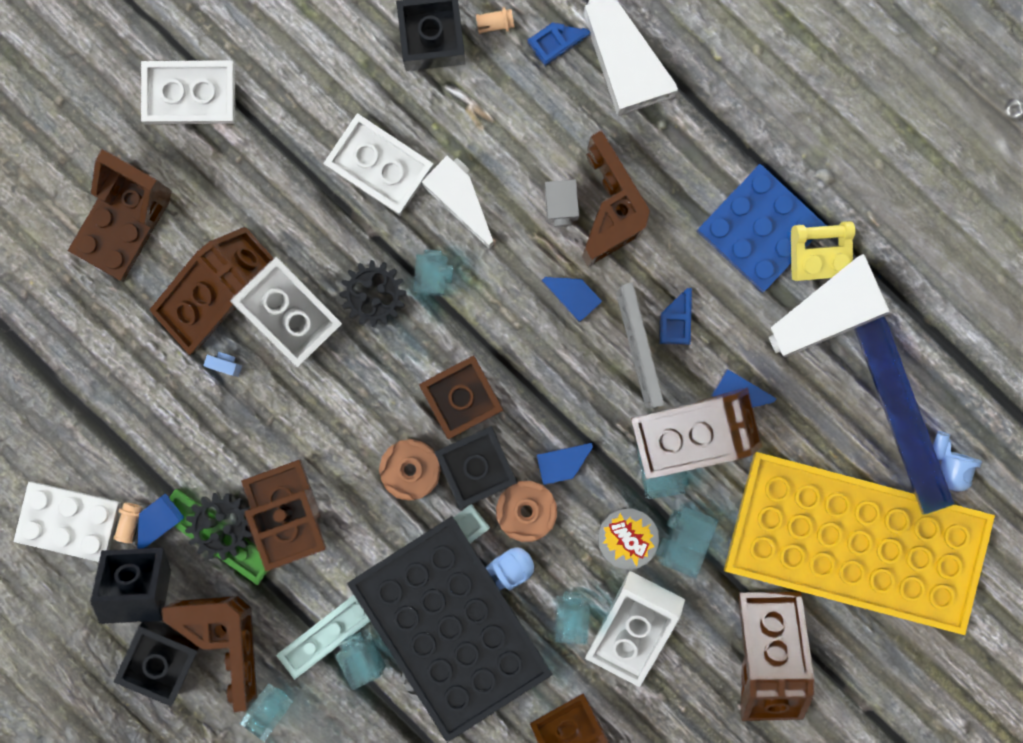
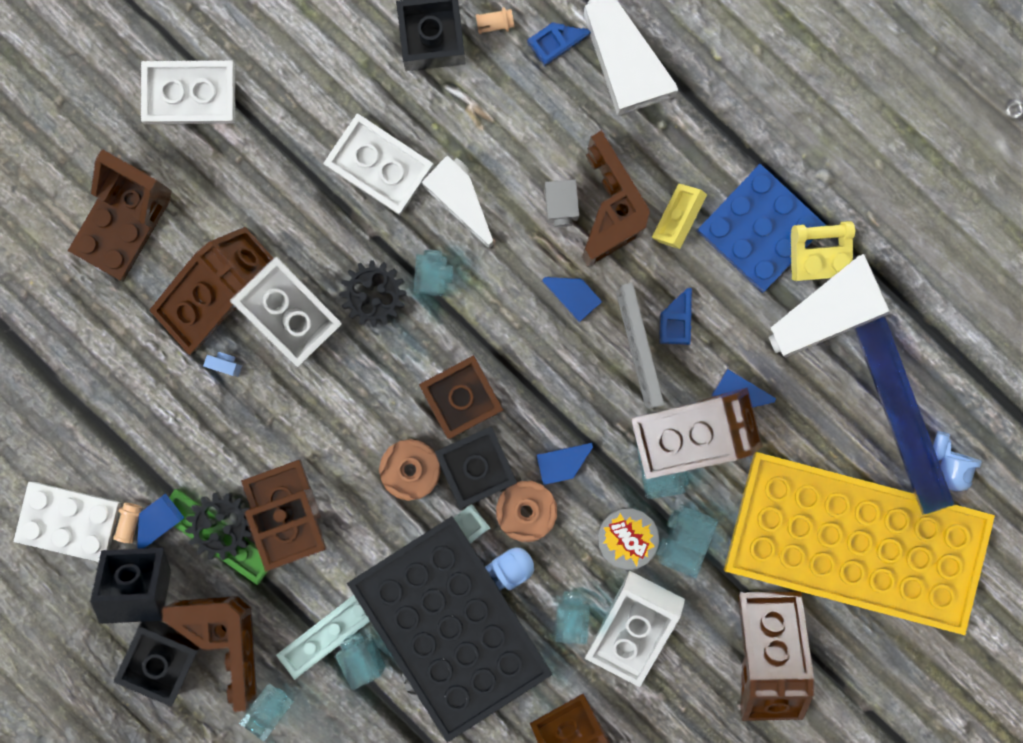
(679, 216): none -> light yellow plate

